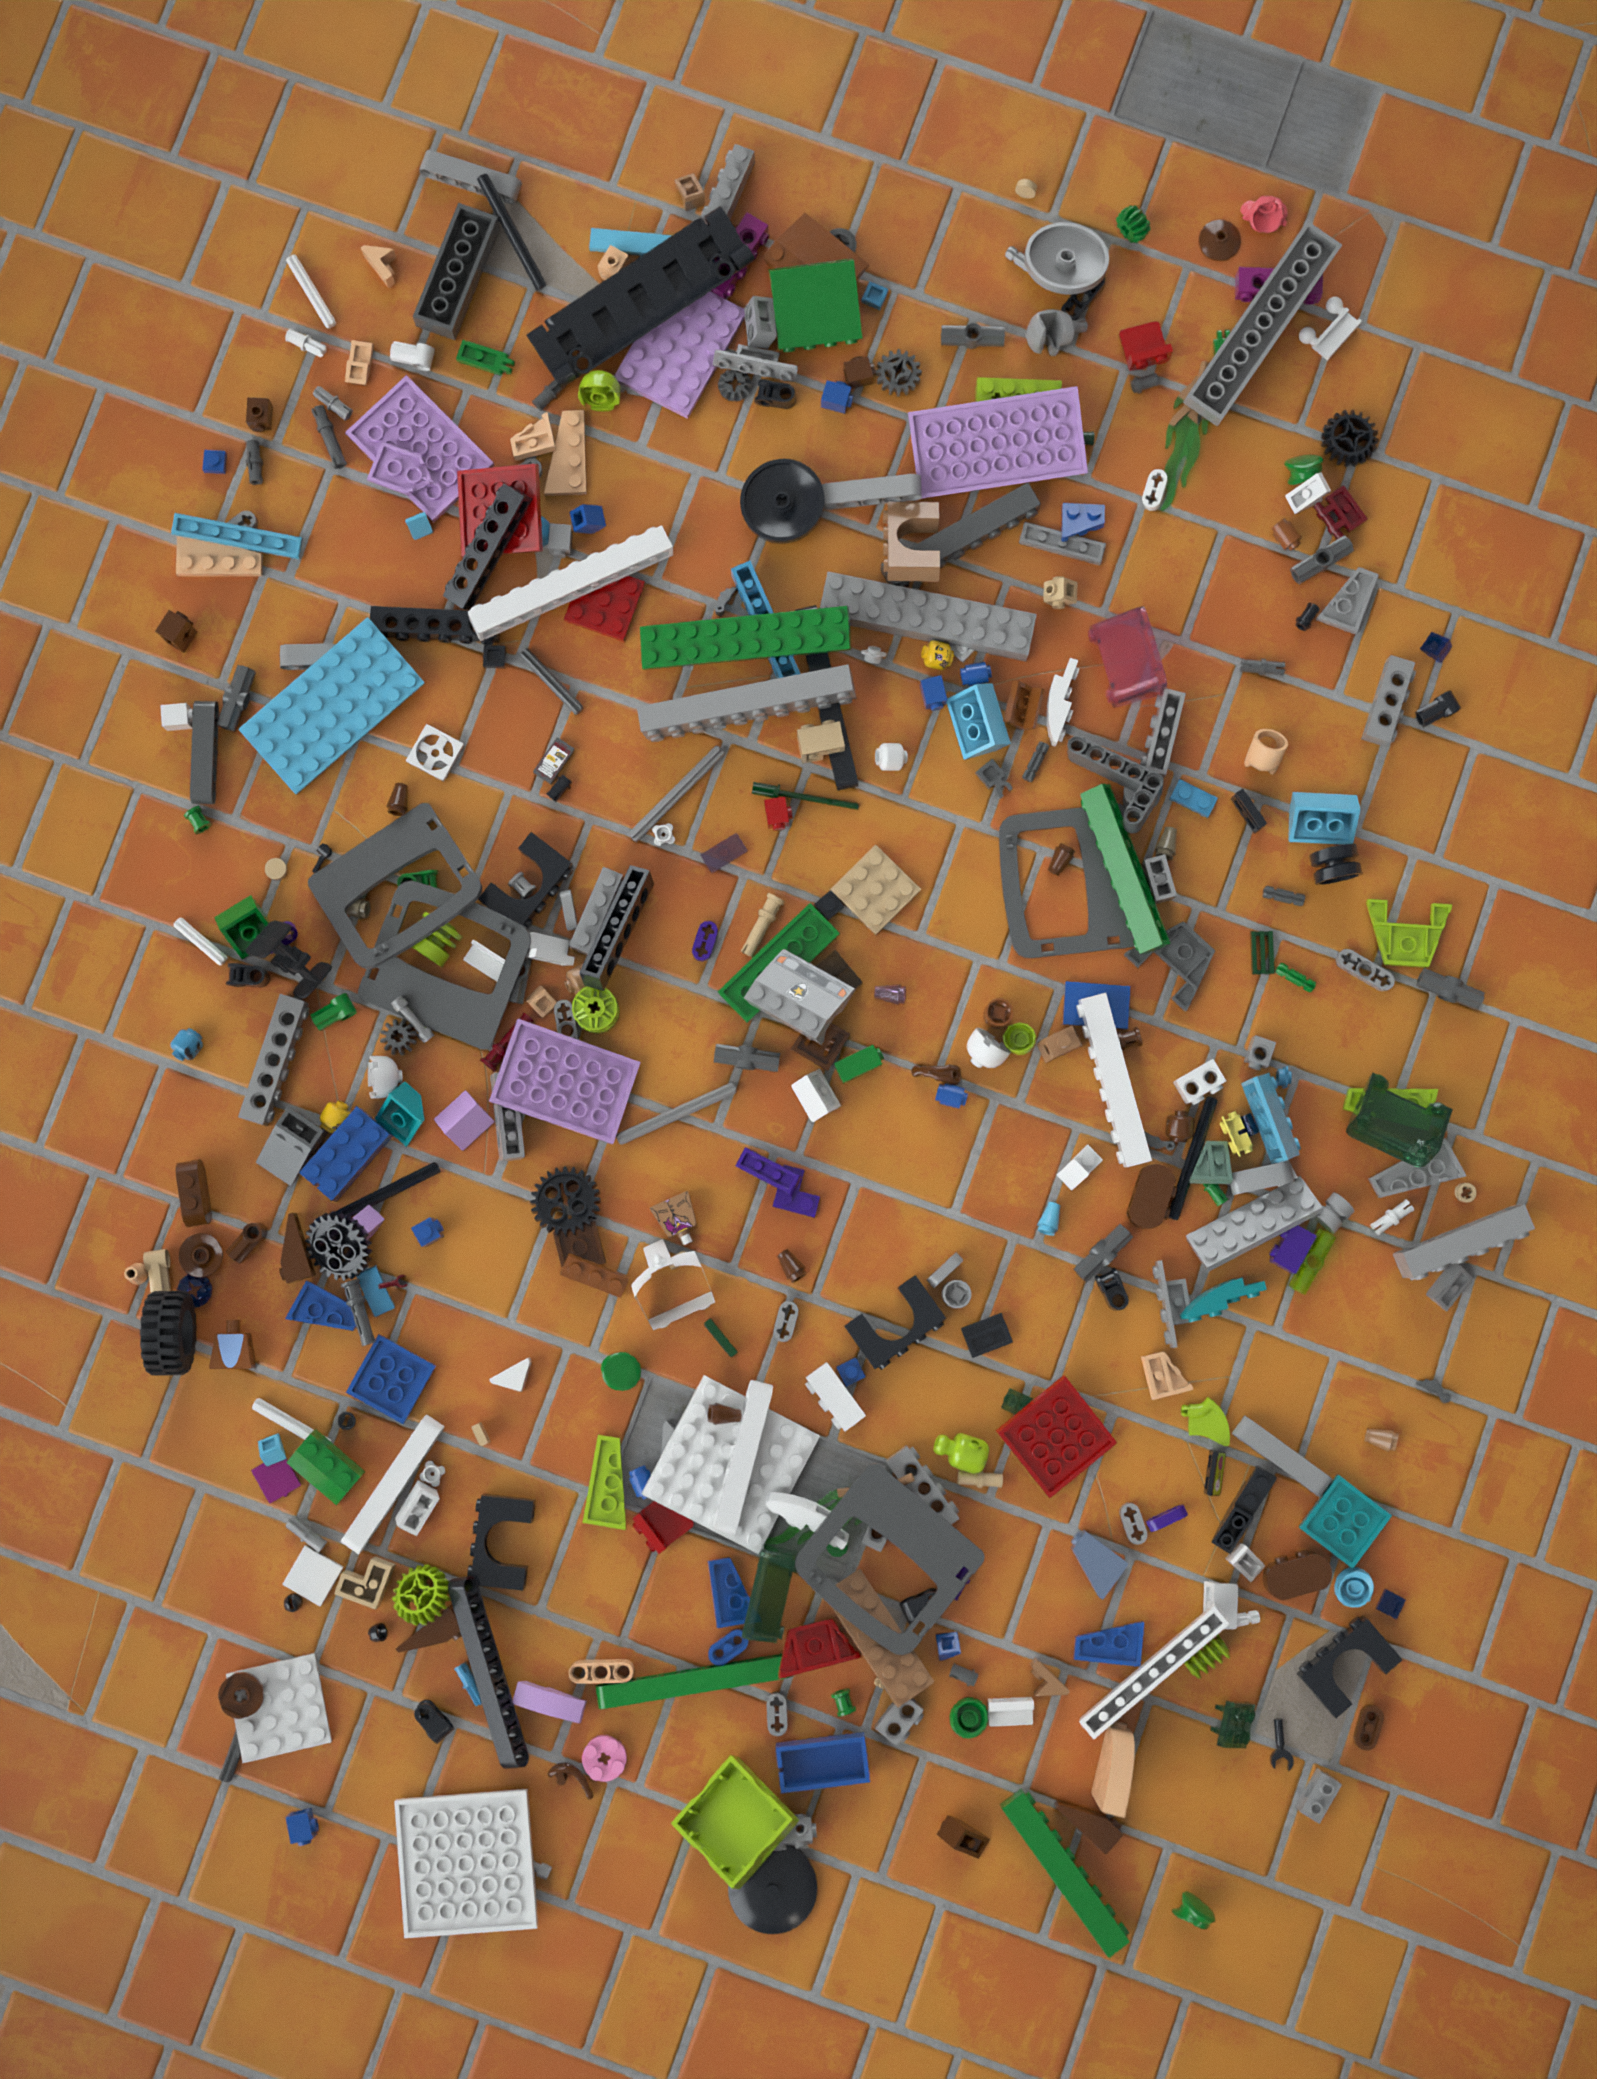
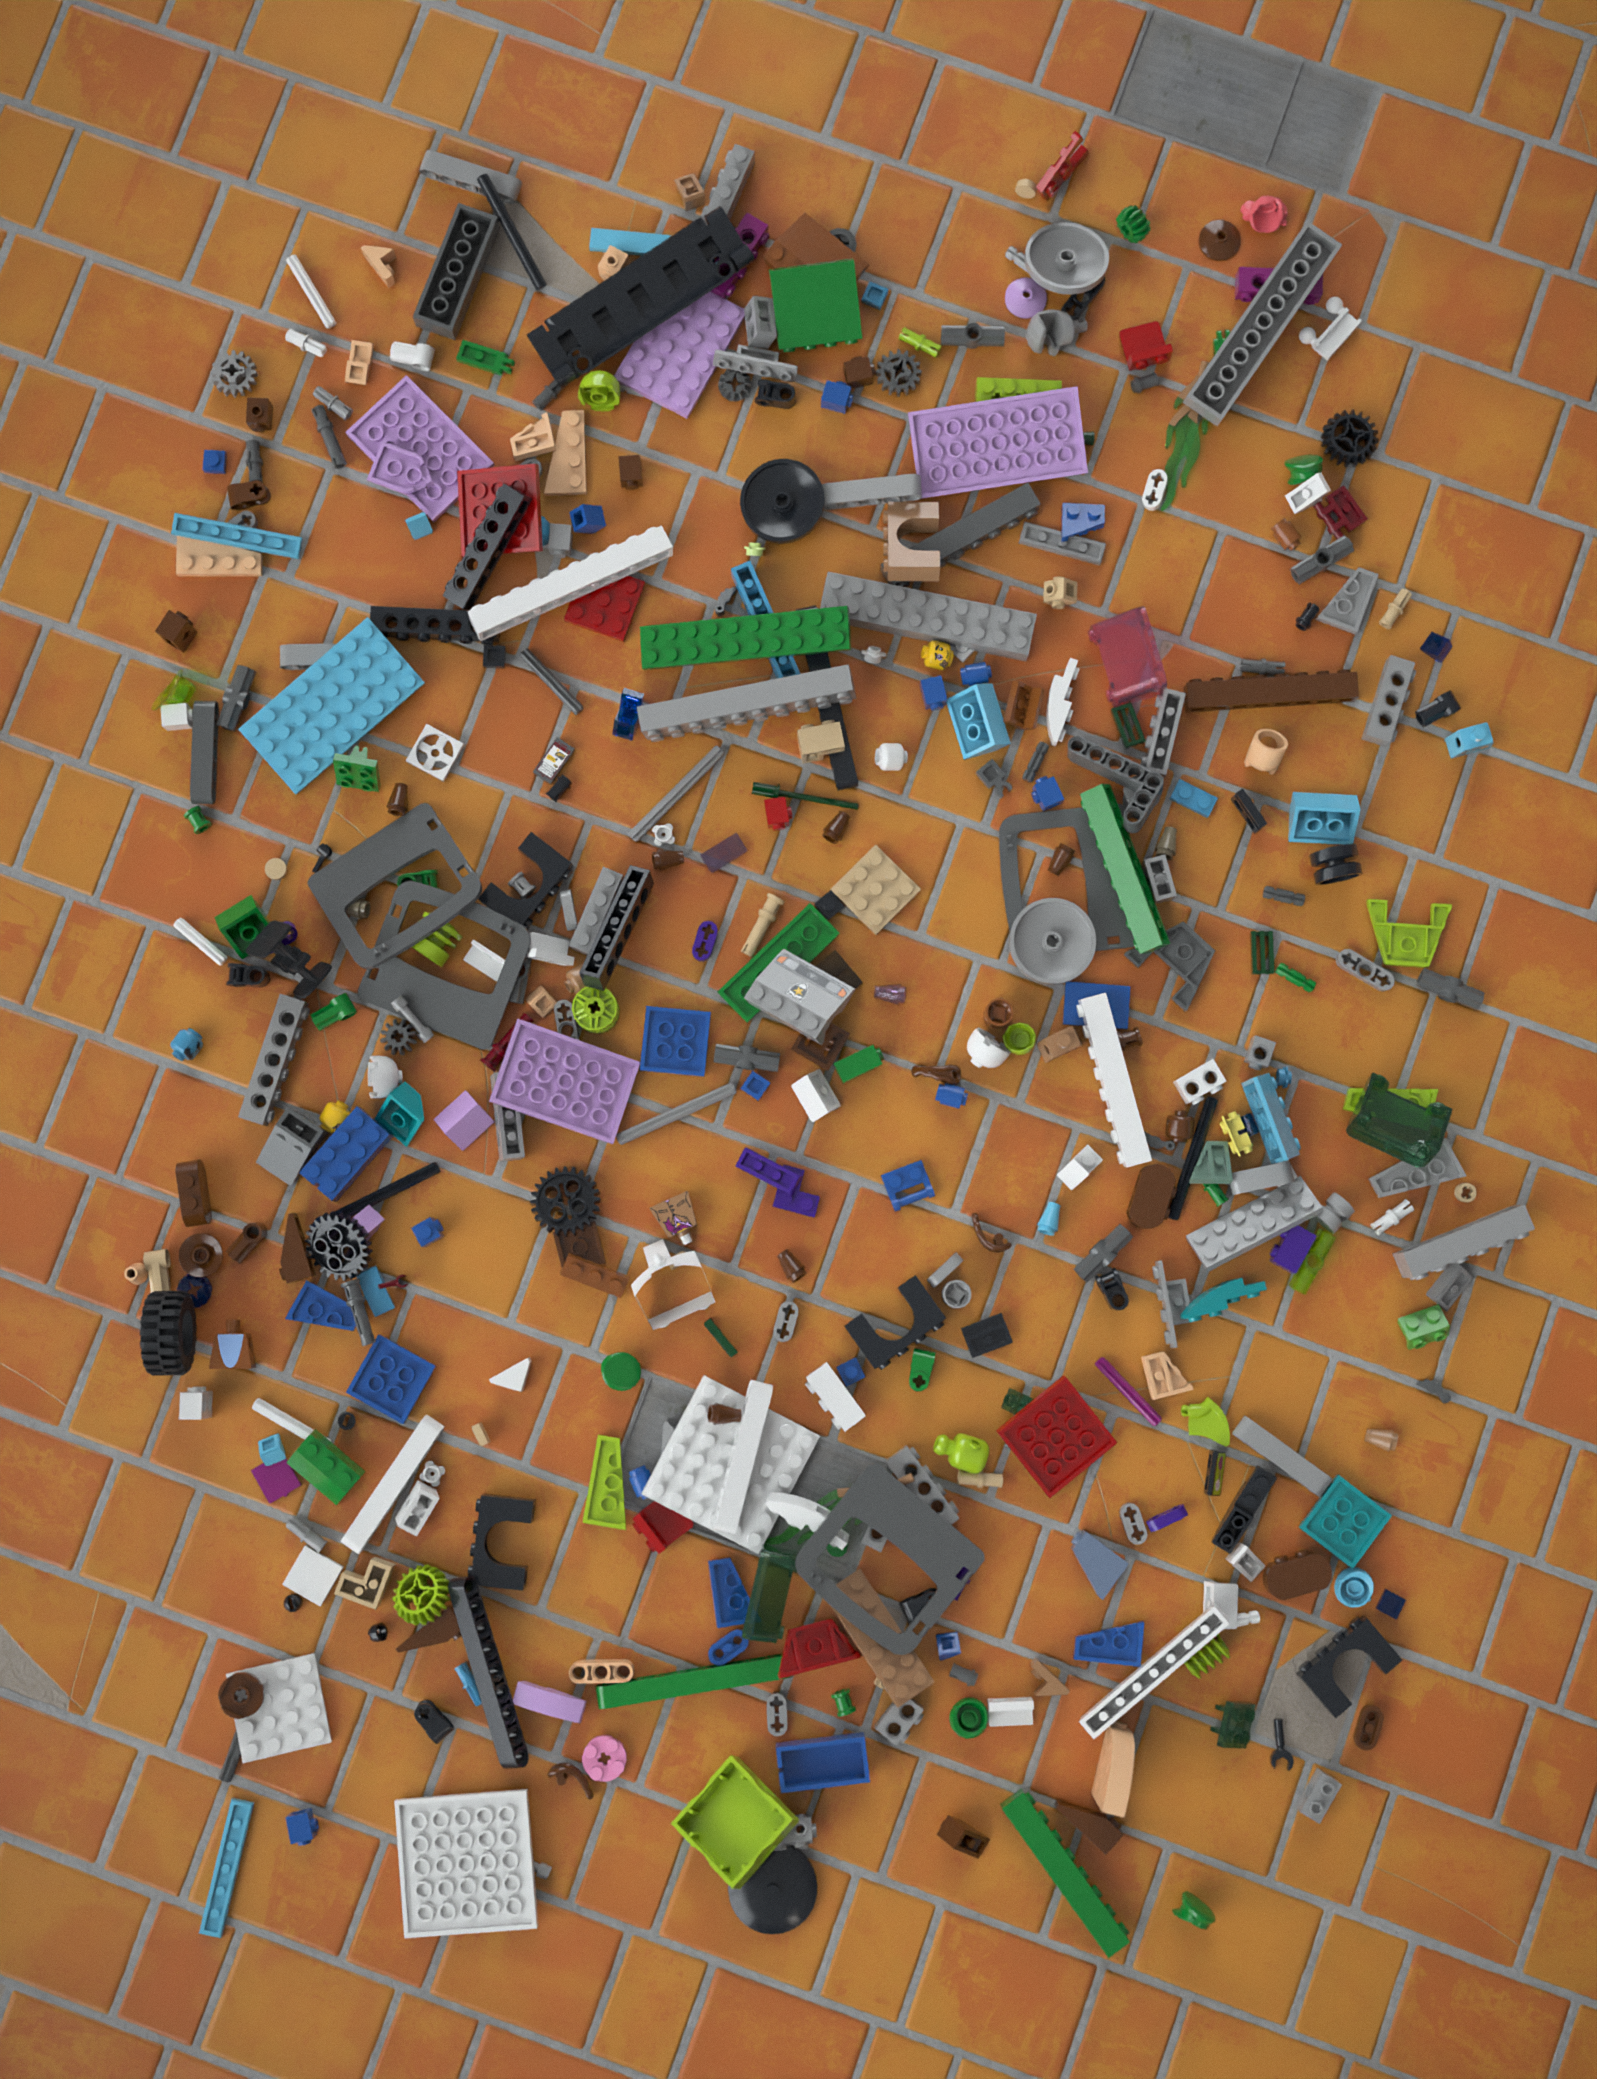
(178, 691): none -> clear neon green piece
(195, 1403): none -> white brick
(226, 1867): none -> medium azure tile
(237, 376): none -> light grey gear
(244, 494): none -> reddish brown piece
(357, 770): none -> green plate
(627, 718): none -> clear blue brick
(630, 471): none -> reddish brown brick
(667, 858): none -> reddish brown cone
(675, 1041): none -> blue plate
(754, 549): none -> yellowish green plate
(755, 1085): none -> blue plate
(836, 827): none -> reddish brown cone
(905, 1178): none -> blue plate
(920, 342): none -> lime pin
(921, 1365): none -> green piece
(998, 1246): none -> reddish brown piece
(1022, 306): none -> lavender dish
(1047, 793): none -> blue brick
(1052, 941): none -> light grey dish
(1063, 168): none -> red wing
(1128, 1391): none -> magenta axle
(1134, 742): none -> dark green tile
(1271, 691): none -> reddish brown brick
(1395, 608): none -> tan axle
(1424, 1327): none -> bright green bracket
(1471, 738): none -> medium azure torso

